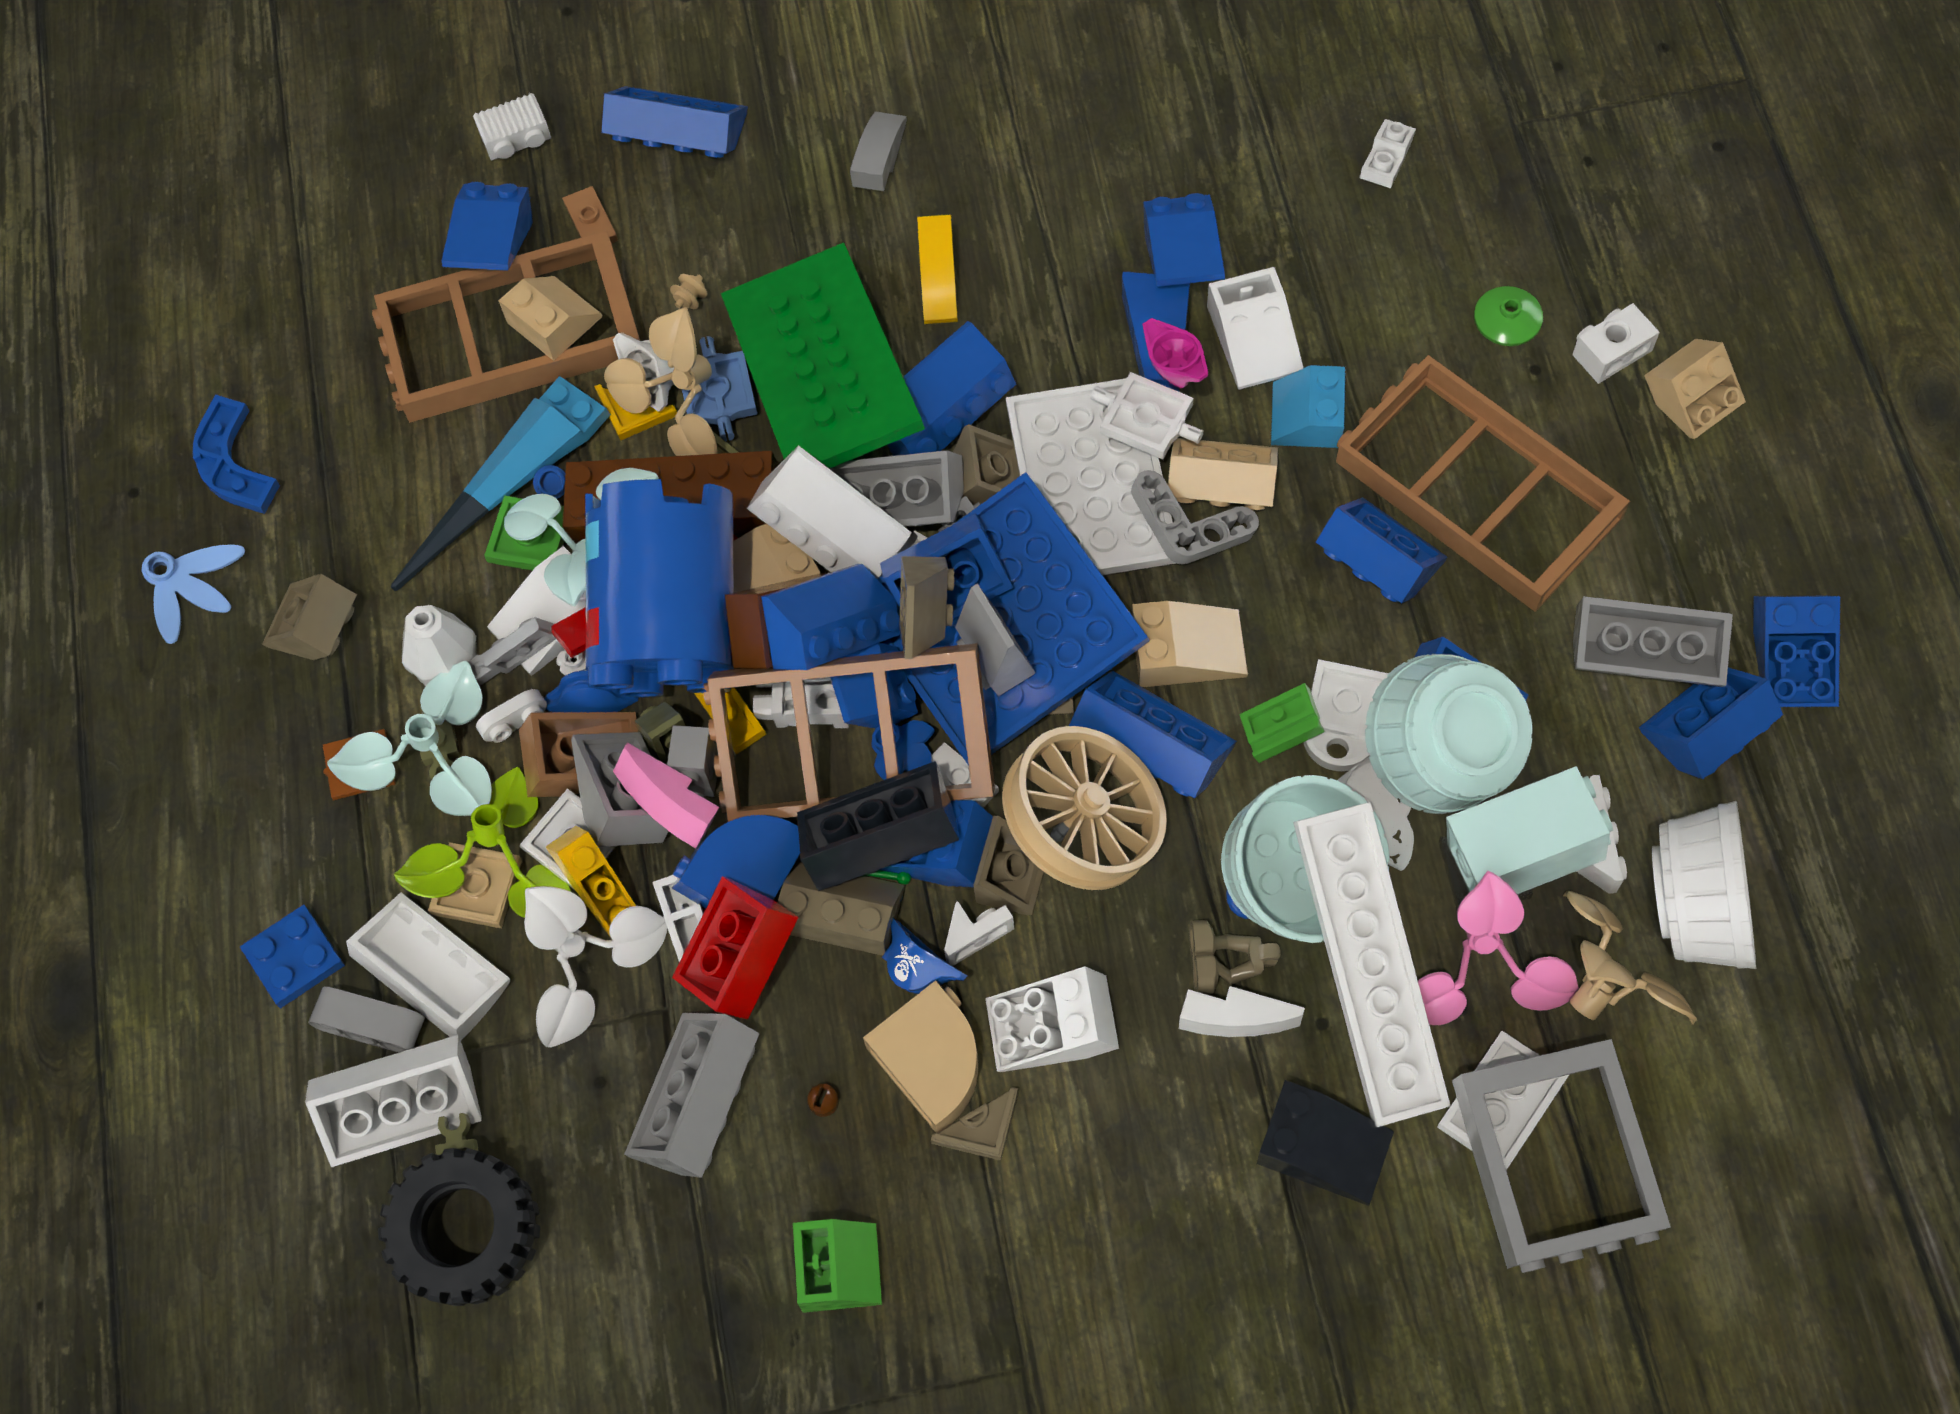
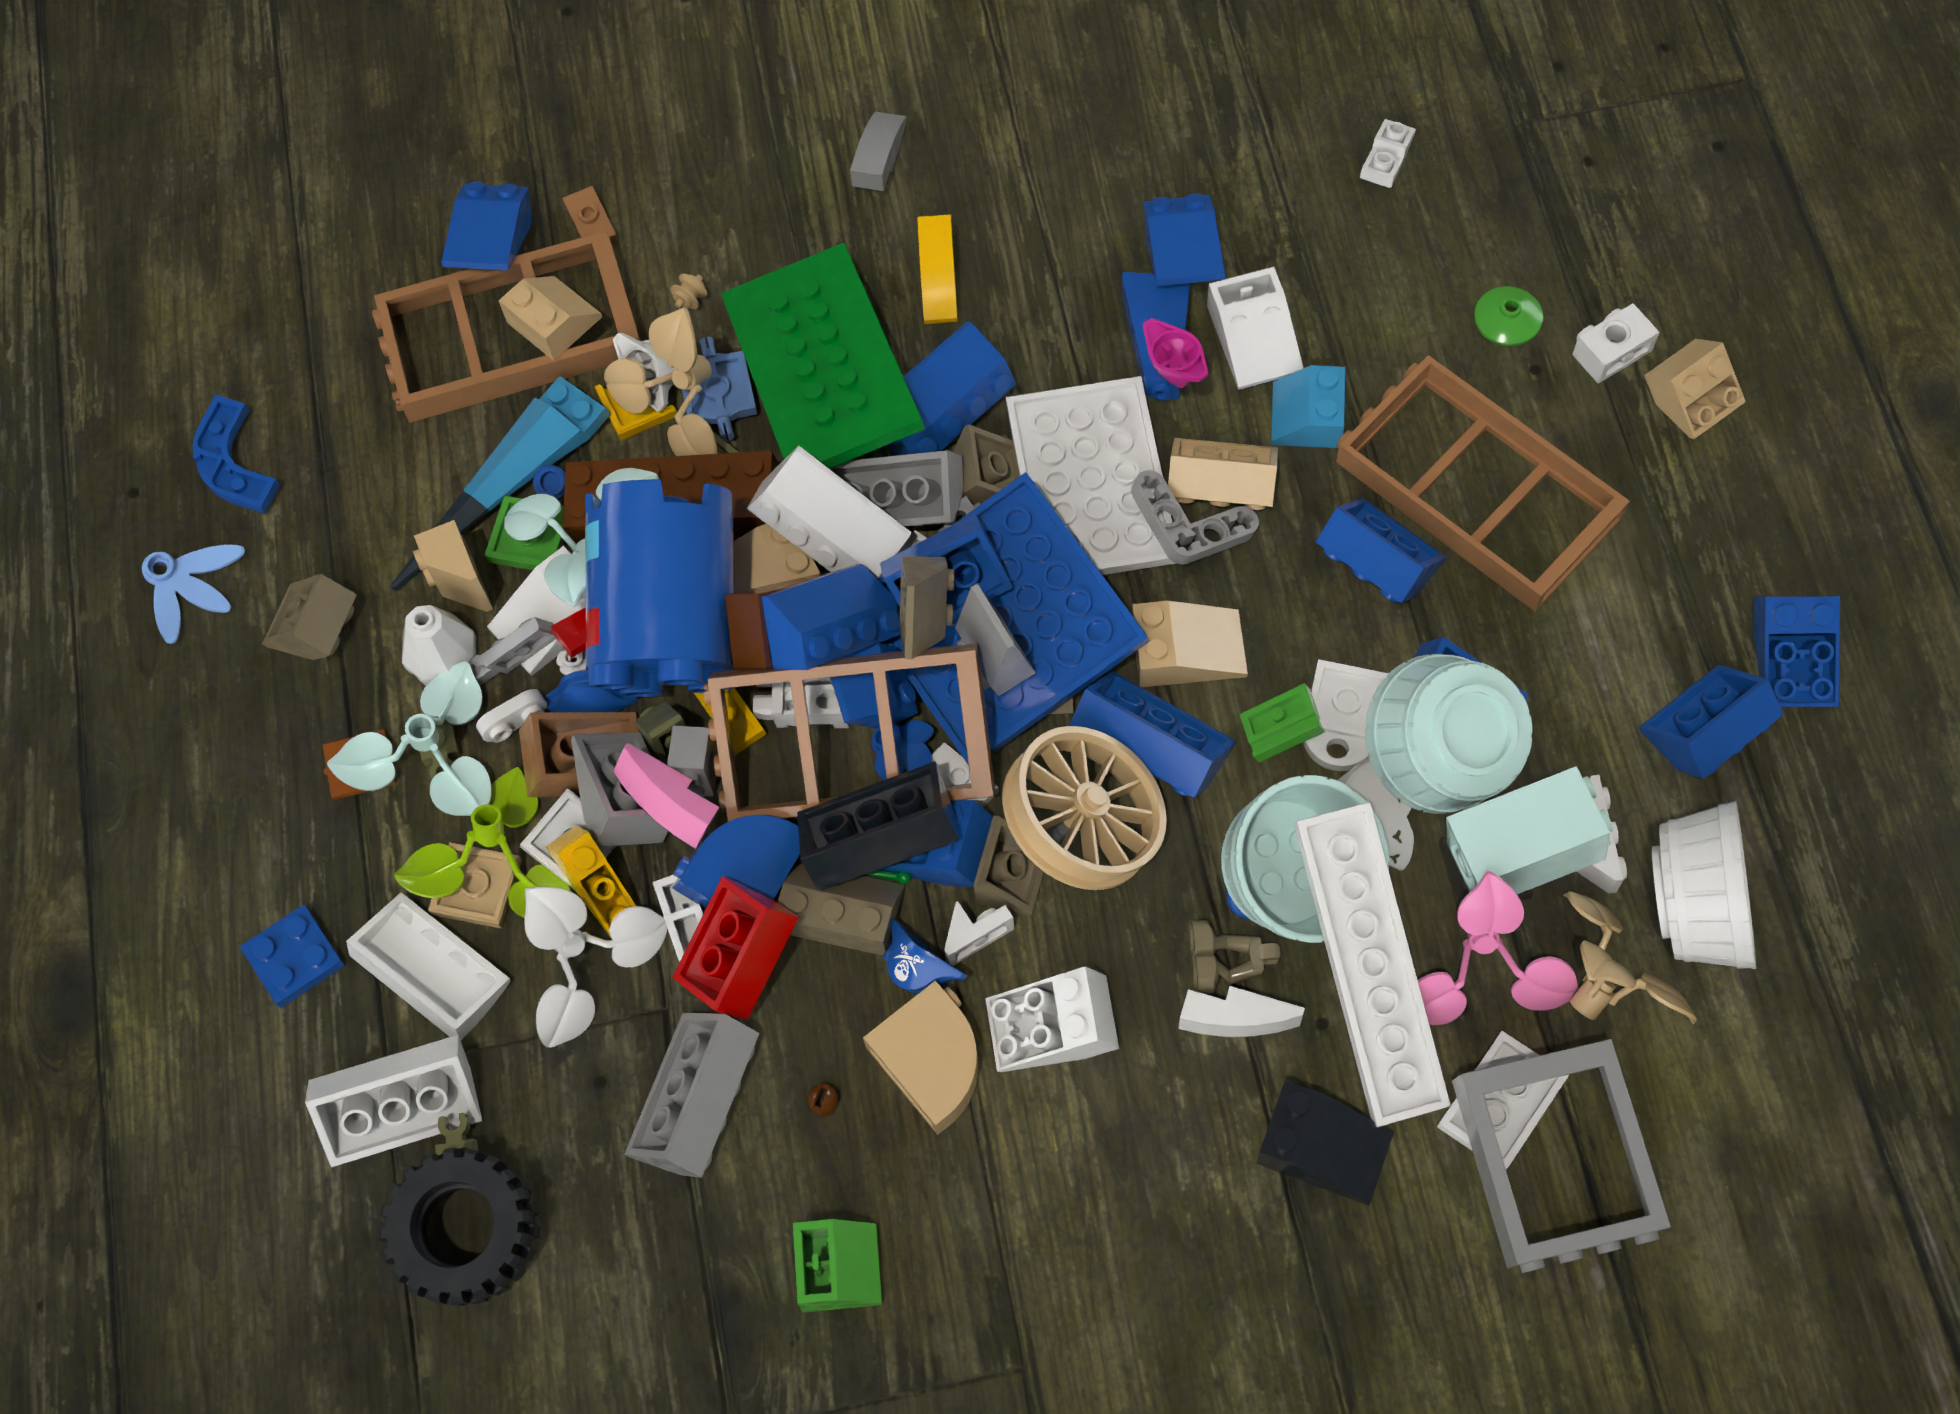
(366, 1020): light grey beam -> none
(450, 566): none -> tan slope
(512, 127): white brick -> none
(672, 120): slope -> none
(983, 1129): dark tan tile -> none
(1146, 415): white plate -> none
(1652, 641): light grey slope -> none

